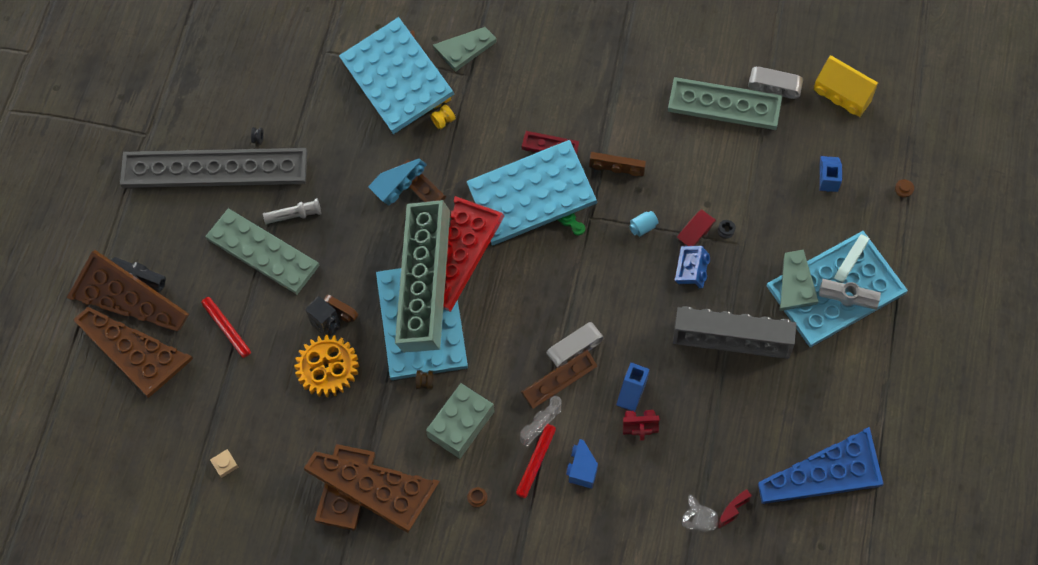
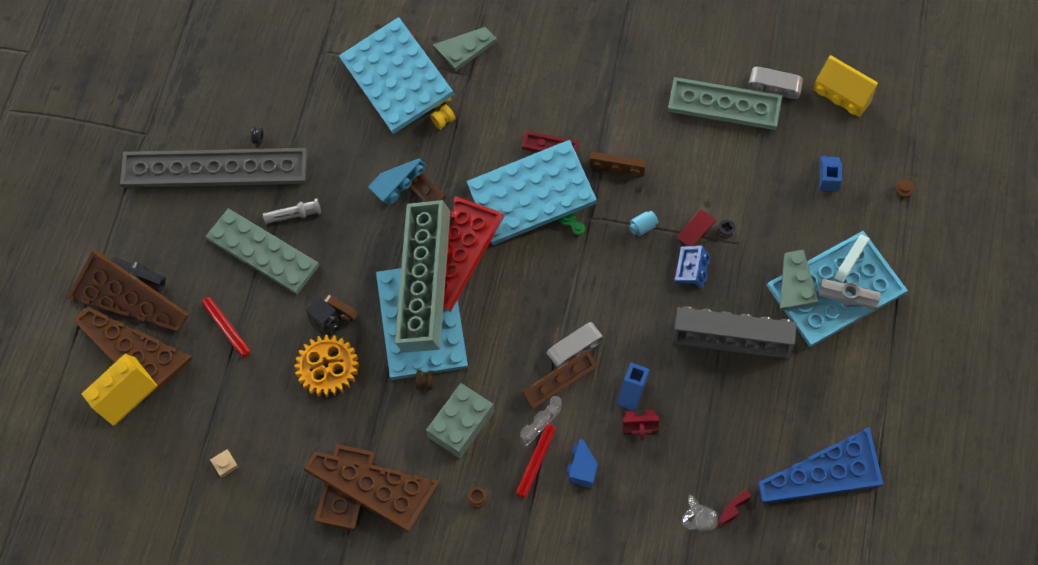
(119, 389): none -> yellow slope

